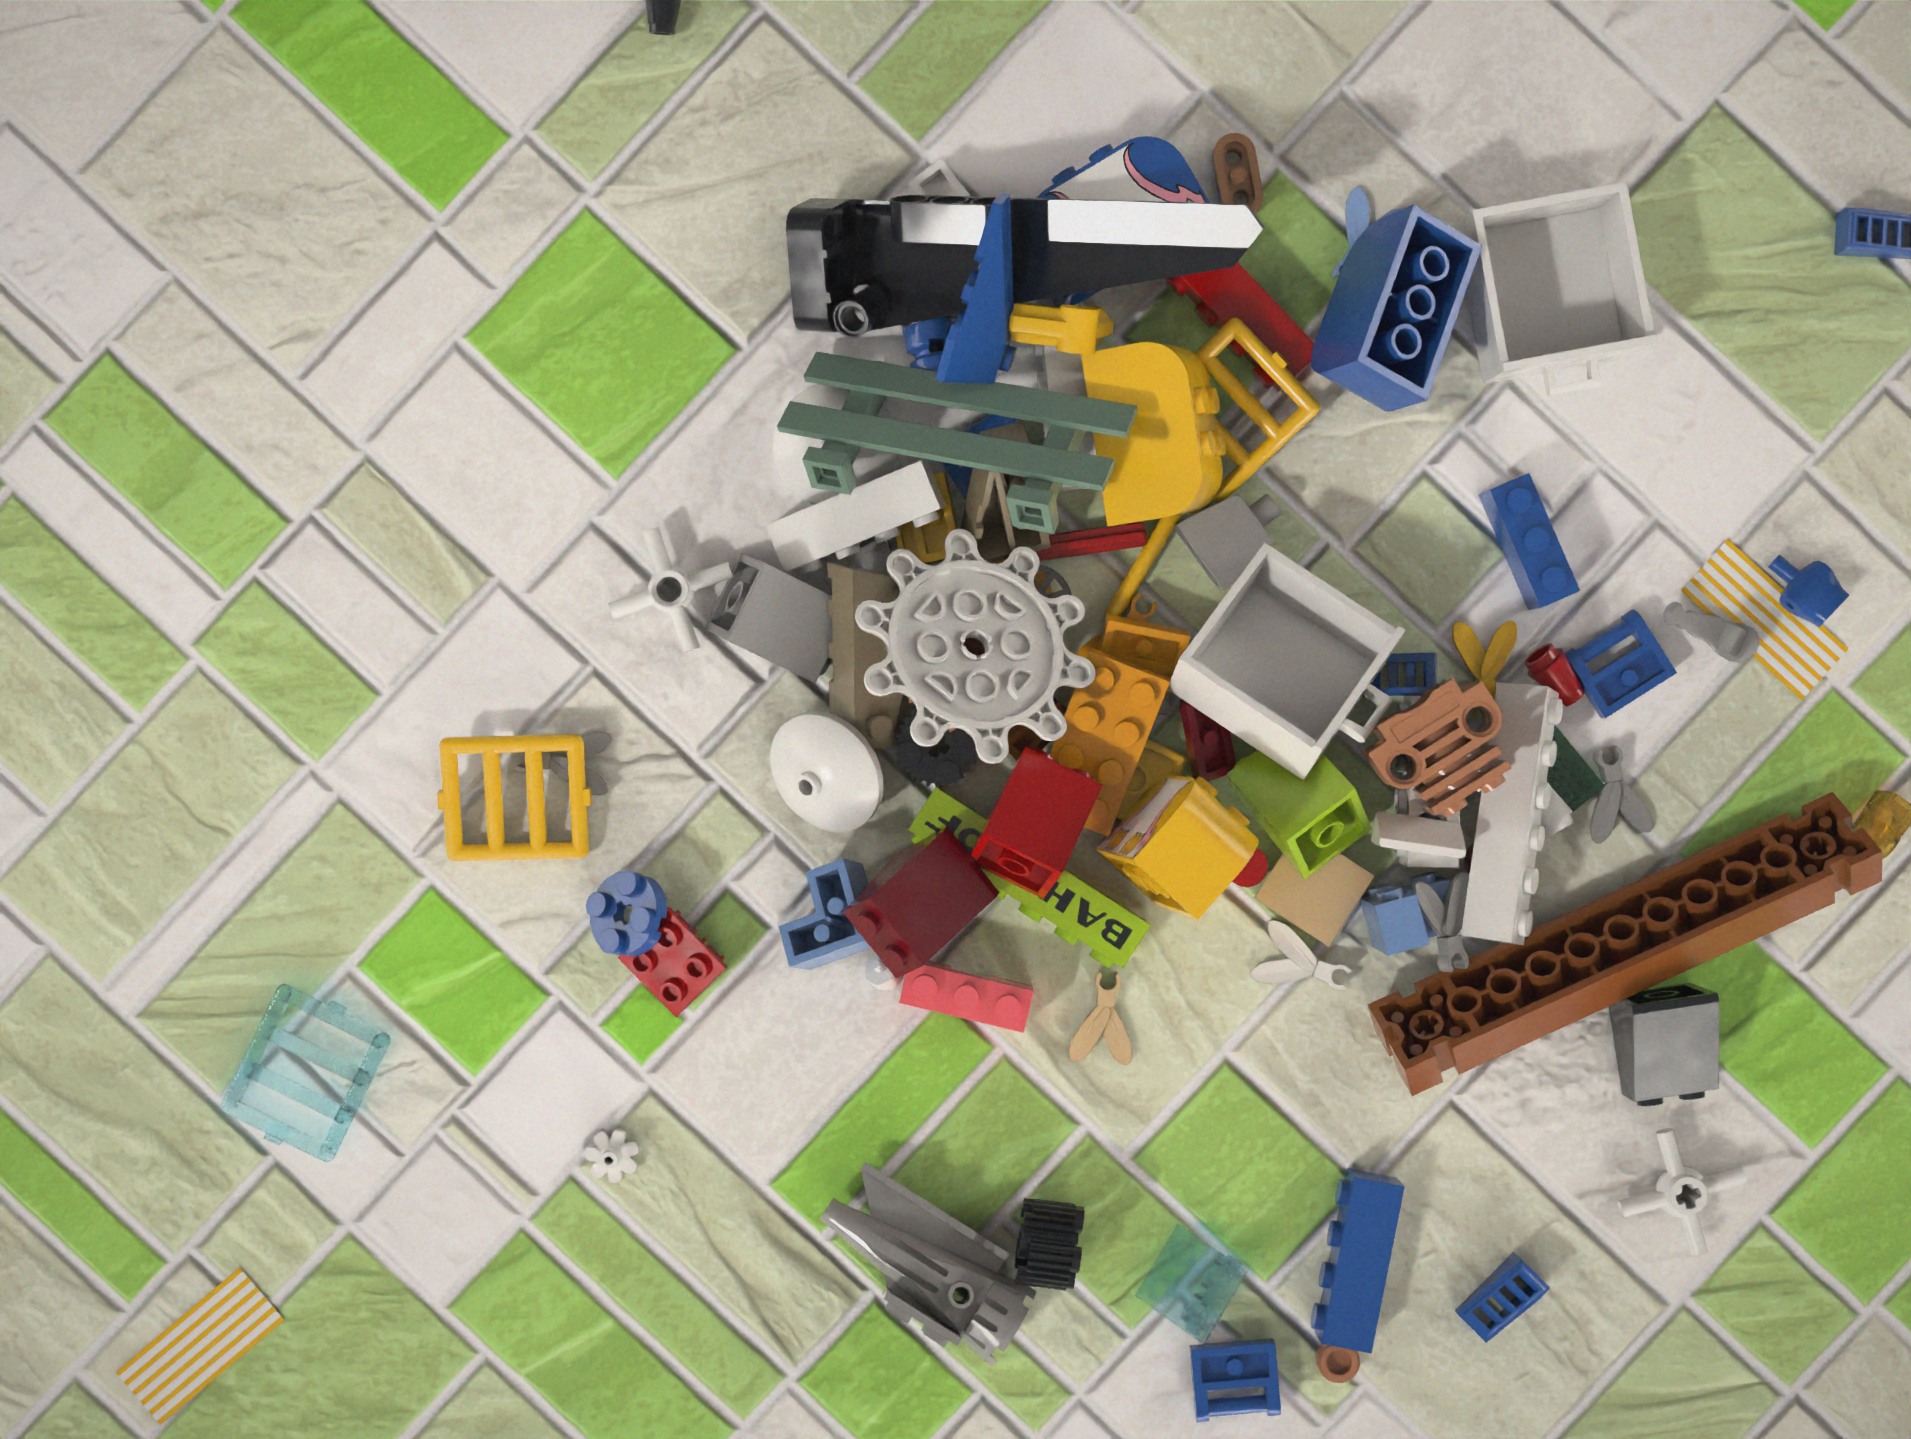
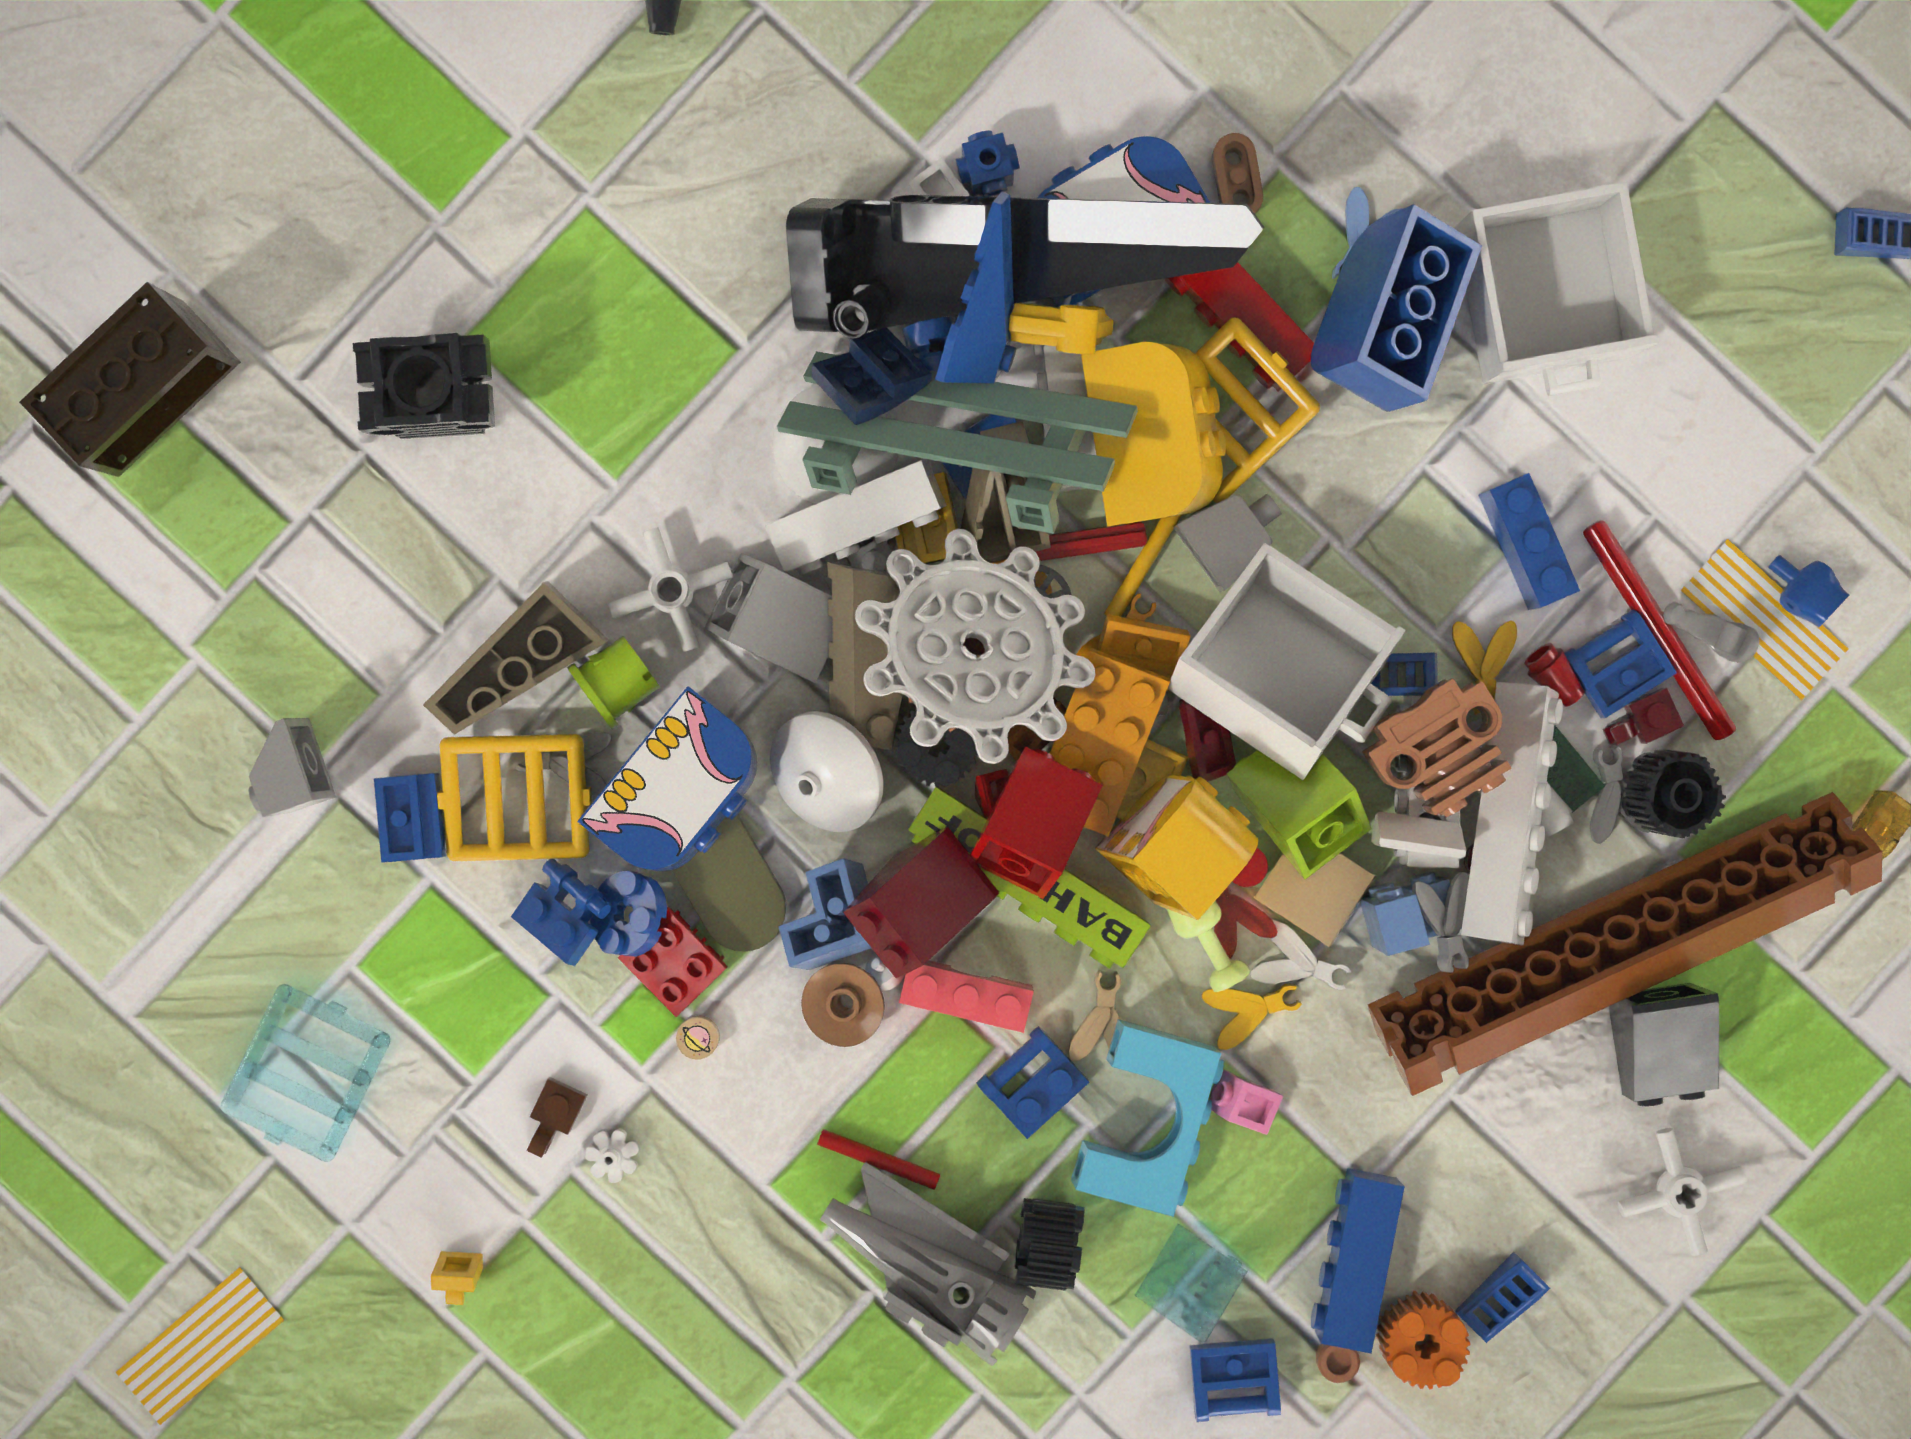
(130, 381): none -> dark brown hose
(289, 770): none -> light grey slope
(394, 371): none -> black piece
(409, 817): none -> blue plate
(456, 1274): none -> yellow tile
(521, 653): none -> dark tan wedge
(552, 921): none -> blue plate
(556, 1110): none -> reddish brown plate
(614, 680): none -> lime piece
(675, 787): none -> brick
(698, 1037): none -> tile
(734, 890): none -> olive tile
(828, 1016): none -> medium nougat dish
(871, 376): none -> dark blue slope
(878, 1159): none -> red bar
(983, 178): none -> blue brick
(988, 789): none -> red slope
(1042, 1092): none -> blue plate
(1154, 1176): none -> medium azure arch
(1226, 972): none -> yellowish green piece
(1235, 910): none -> clear red piece
(1245, 1102): none -> bright pink bracket
(1250, 1010): none -> yellow piece
(1437, 1359): none -> orange brick
(1640, 599): none -> red axle
(1647, 718): none -> dark red plate
(1672, 793): none -> black brick

